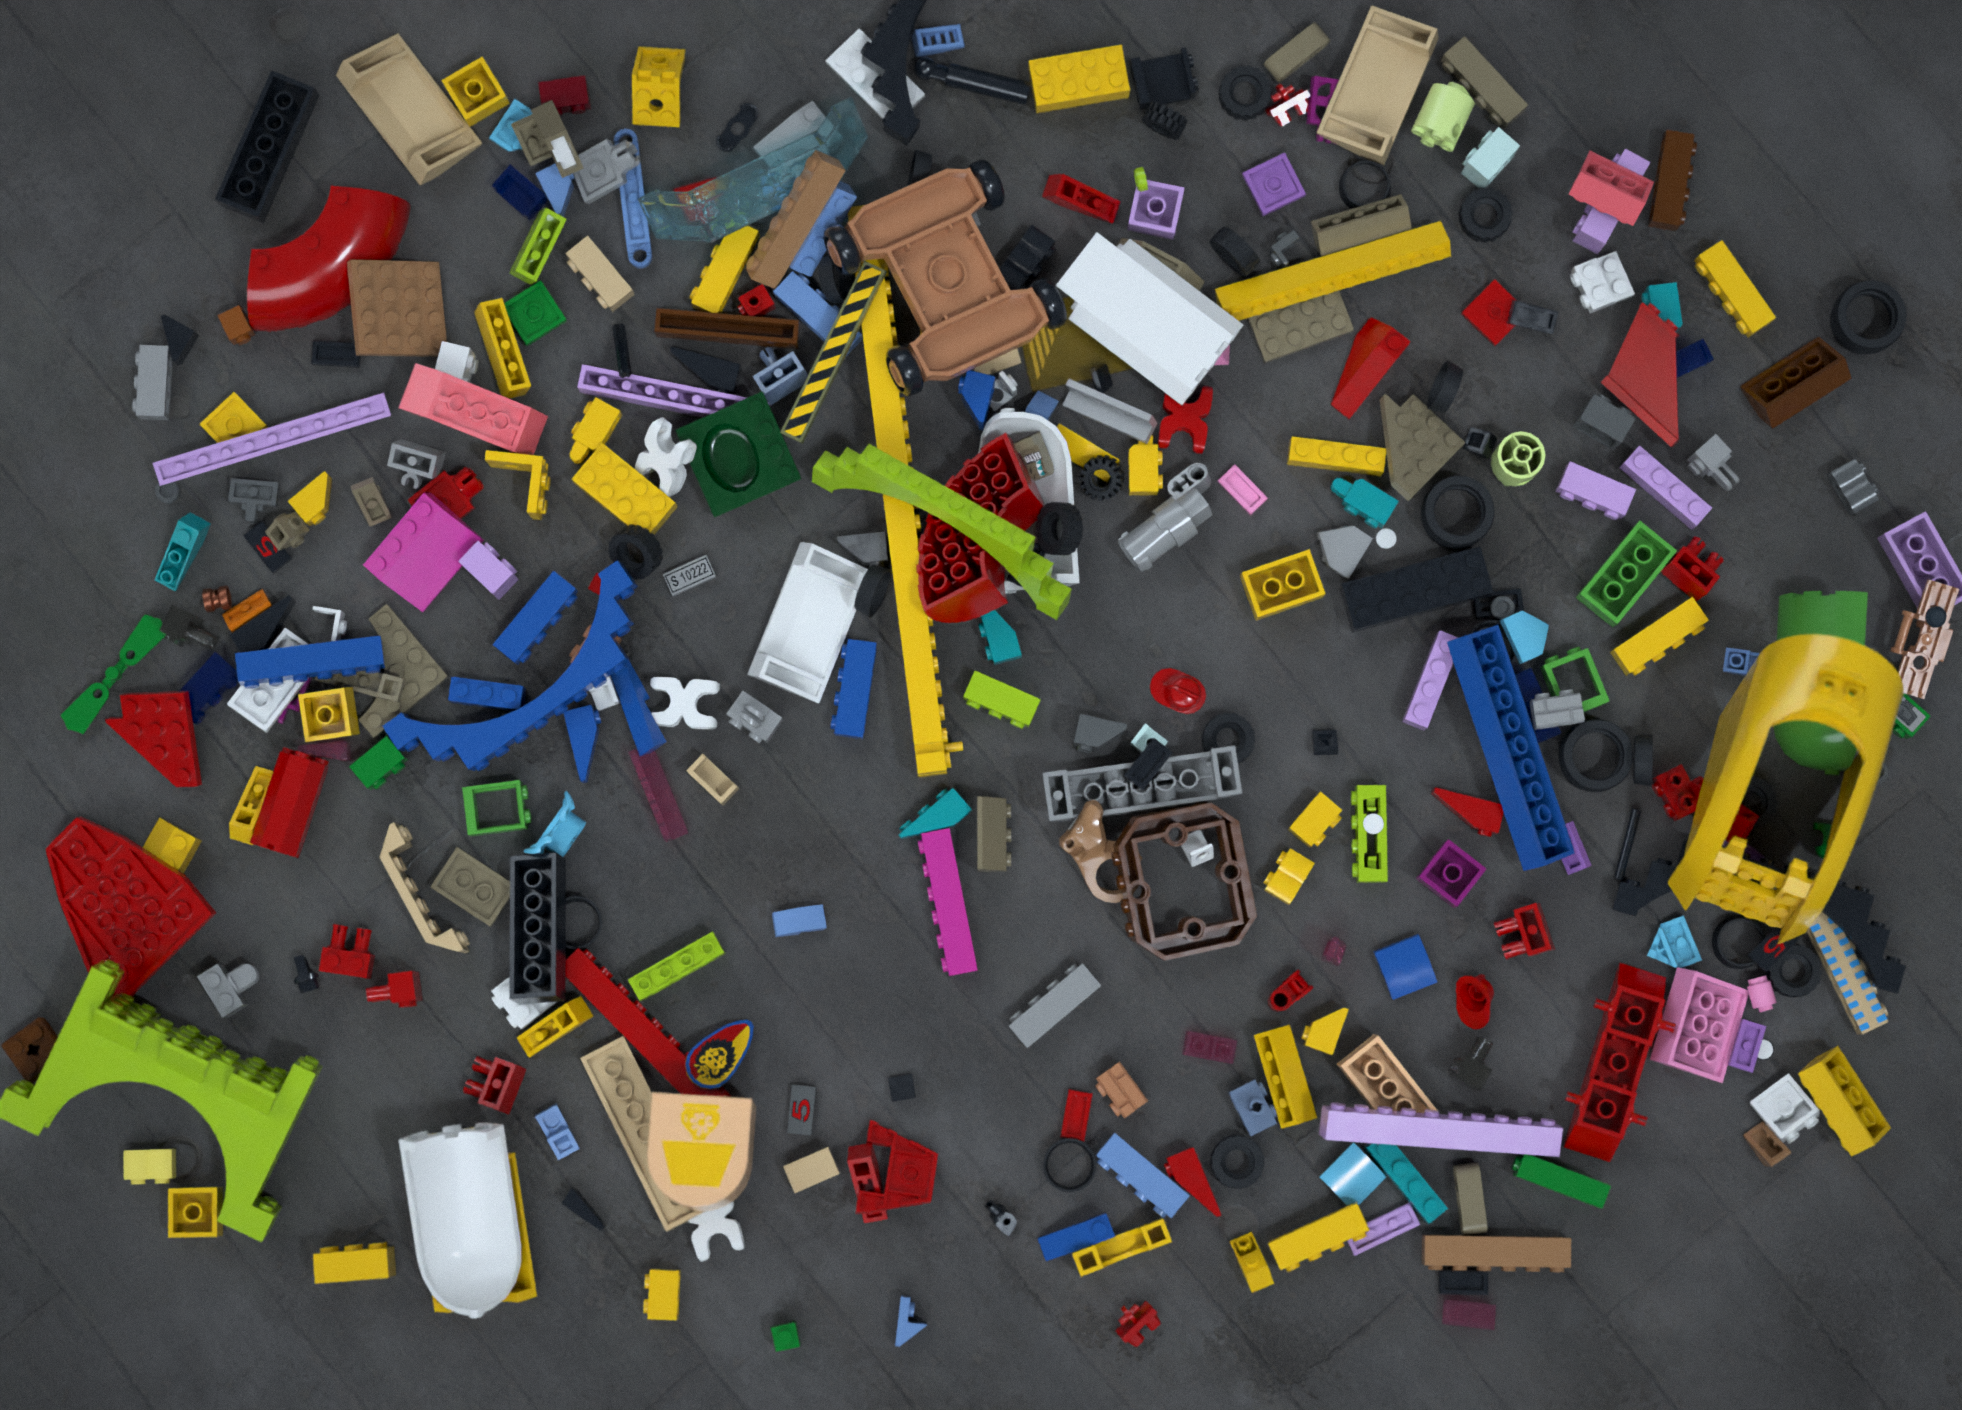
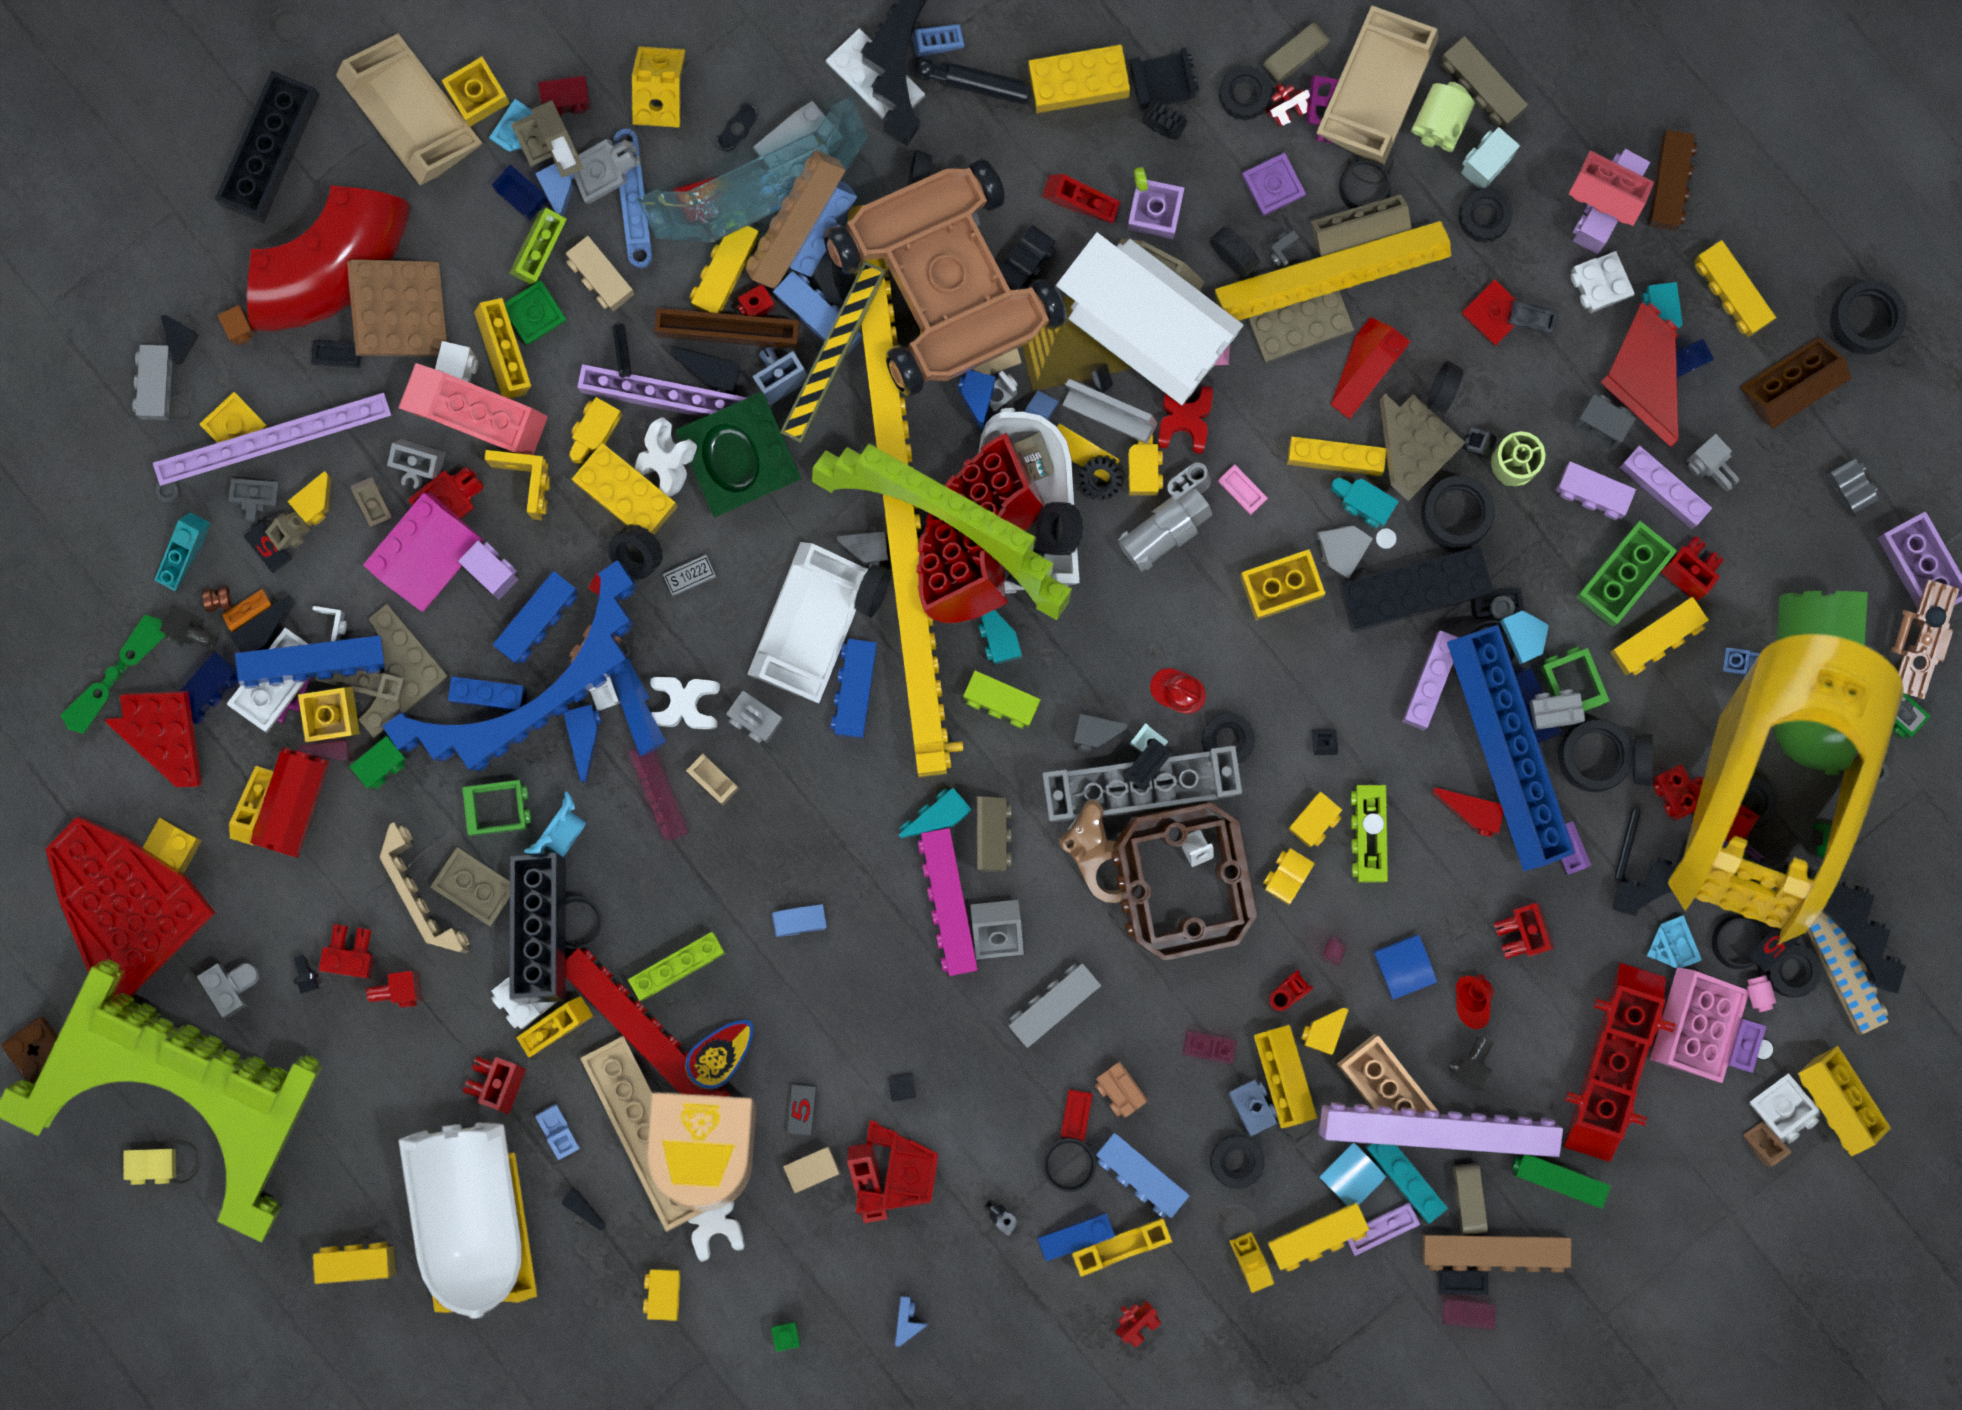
(194, 1212): yellow brick -> none
(997, 929): none -> light grey slope
(1189, 1174): red slope -> none
(1451, 873): magenta brick -> none

